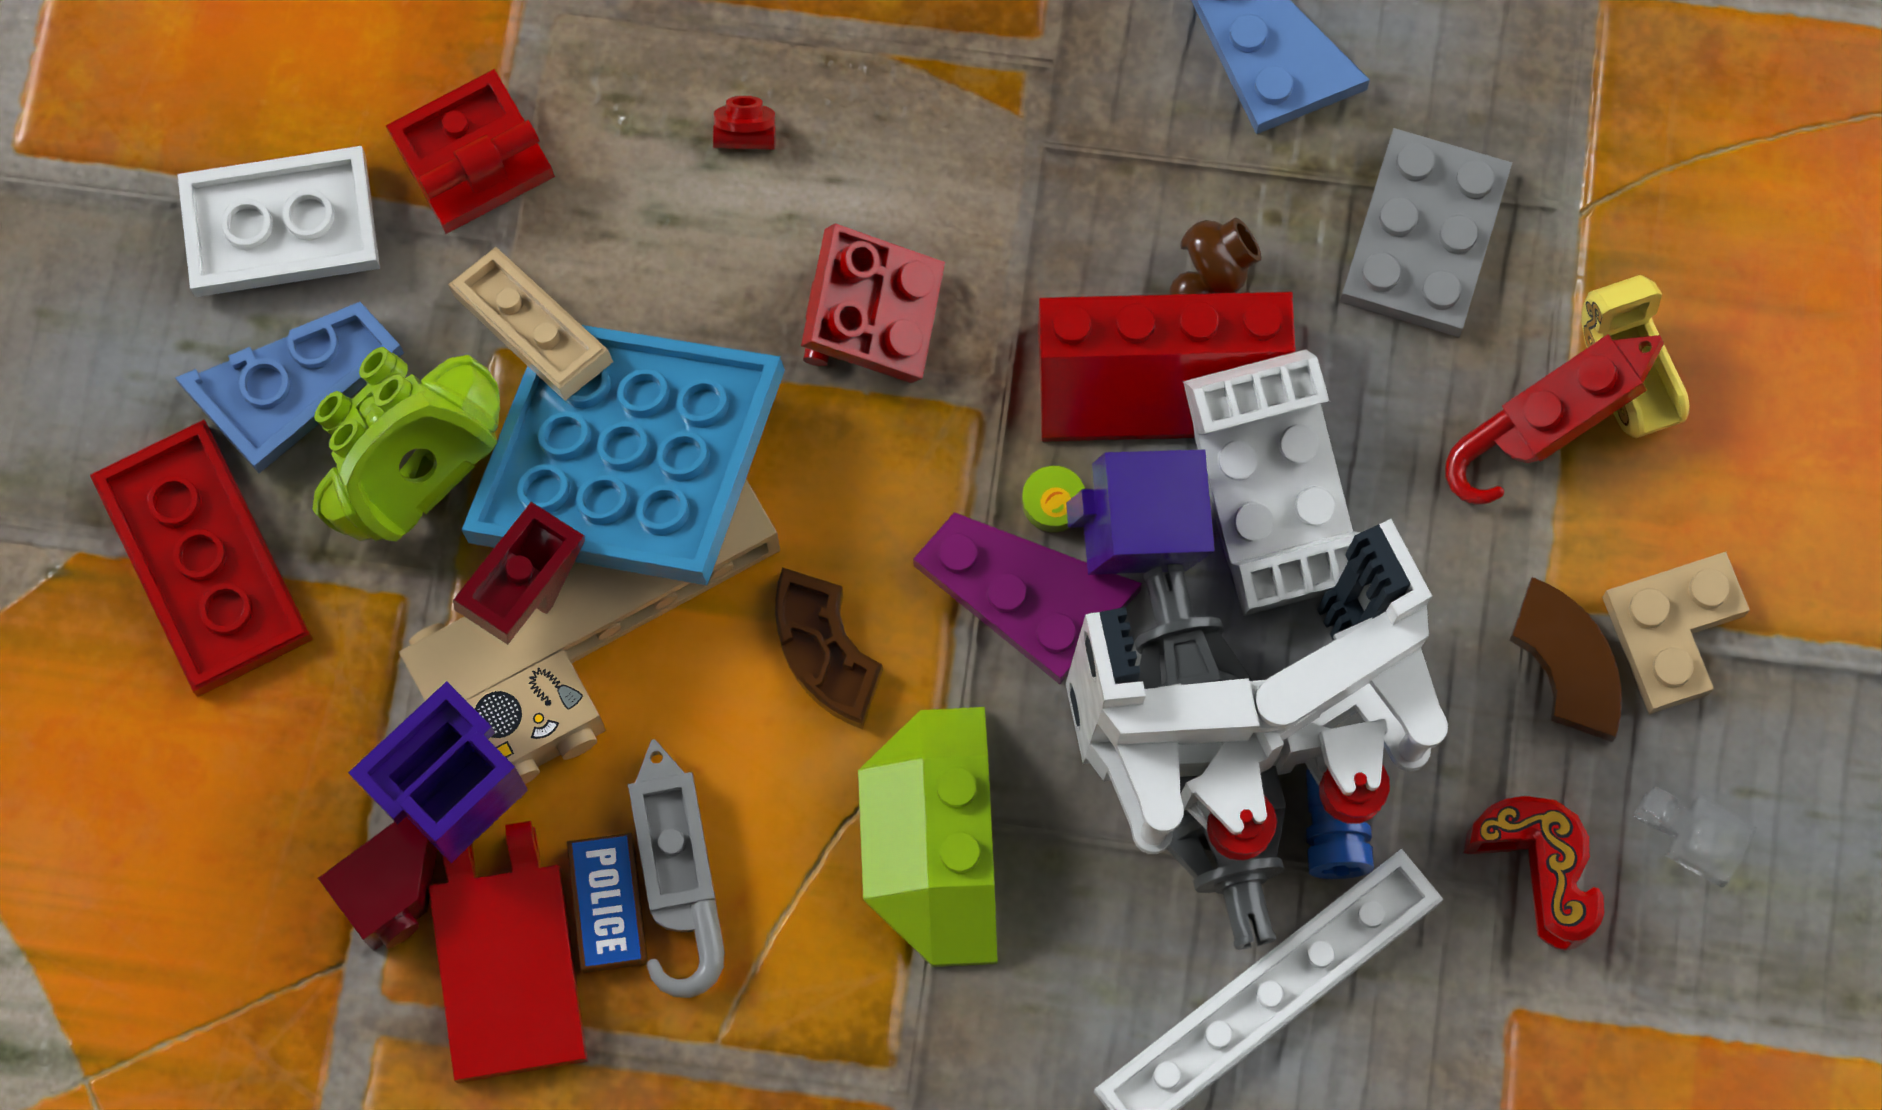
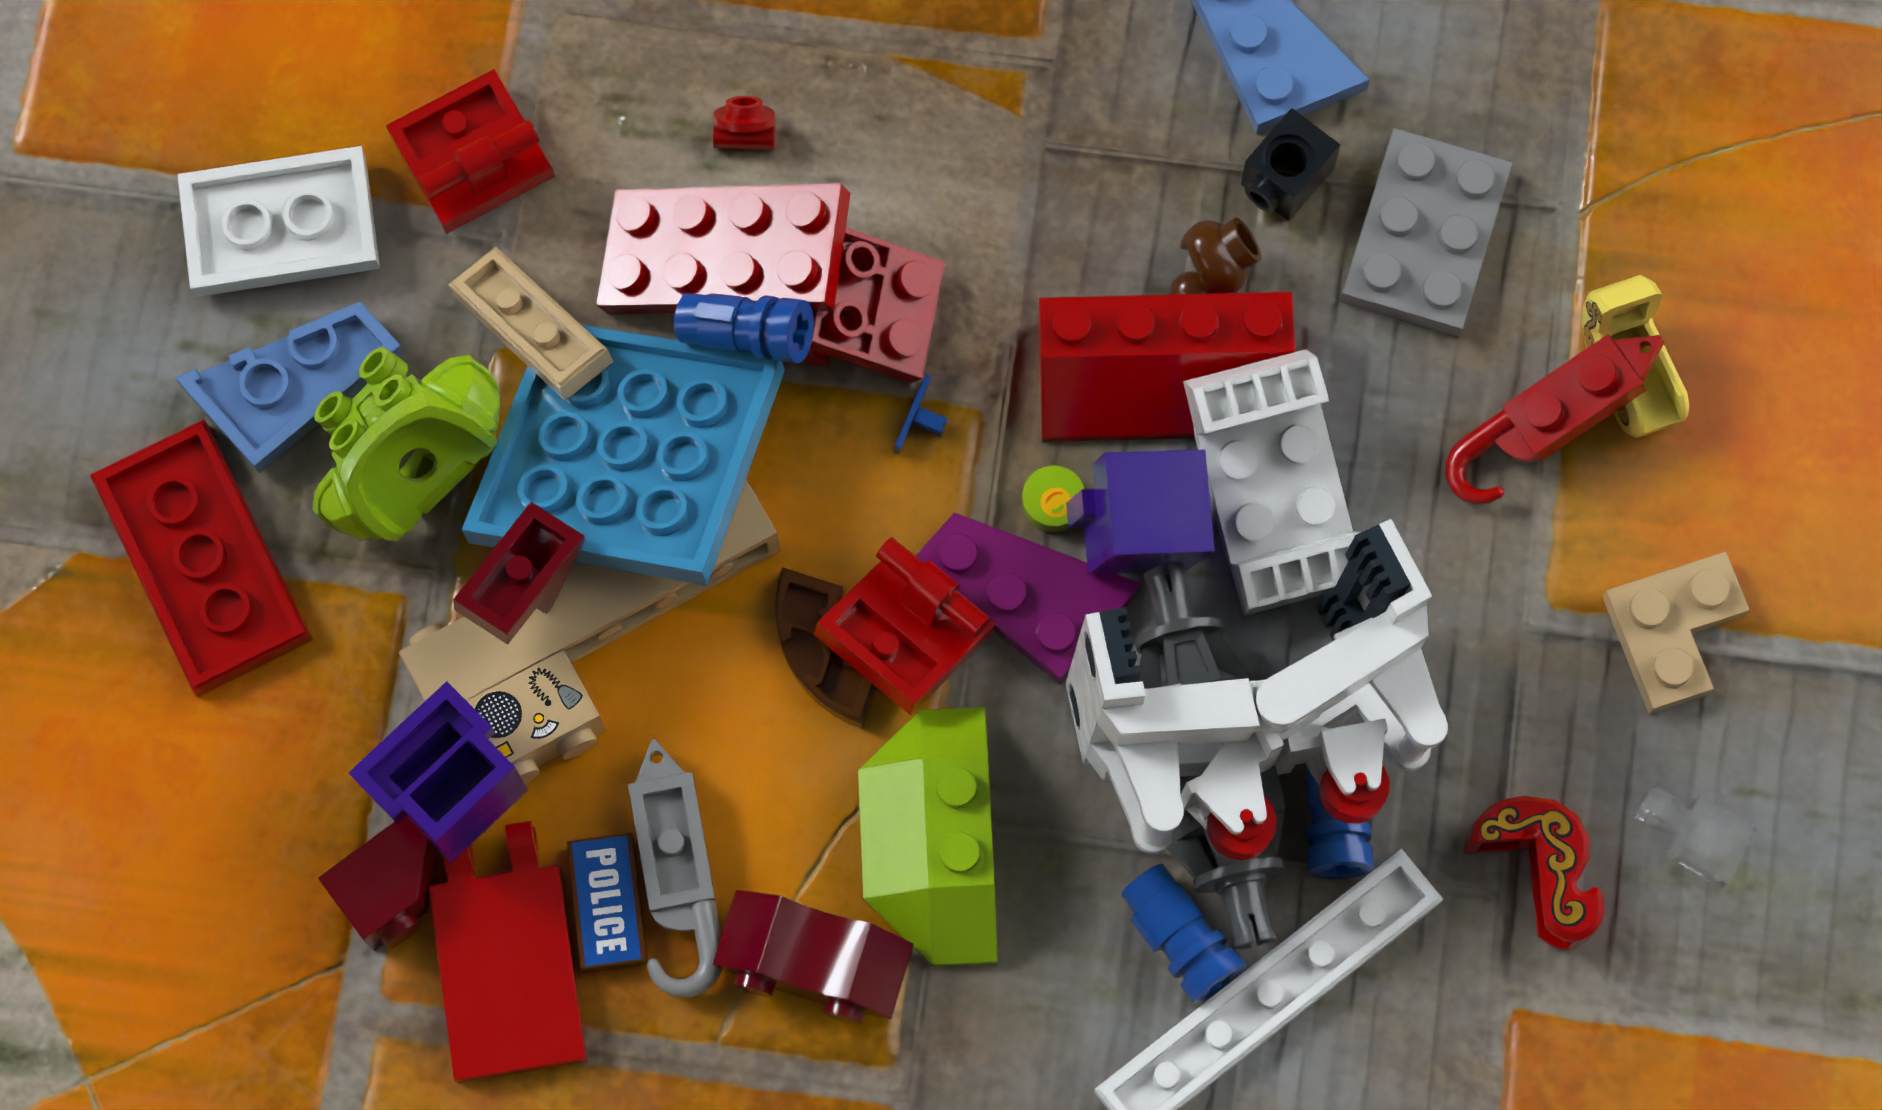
(723, 243): none -> plate
(766, 327): none -> blue axle
(812, 956): none -> dark red brick
(905, 626): none -> red plate
(921, 418): none -> blue piece
(1177, 926): none -> blue axle
(1295, 142): none -> black brick
(1575, 660): reddish brown tile -> none

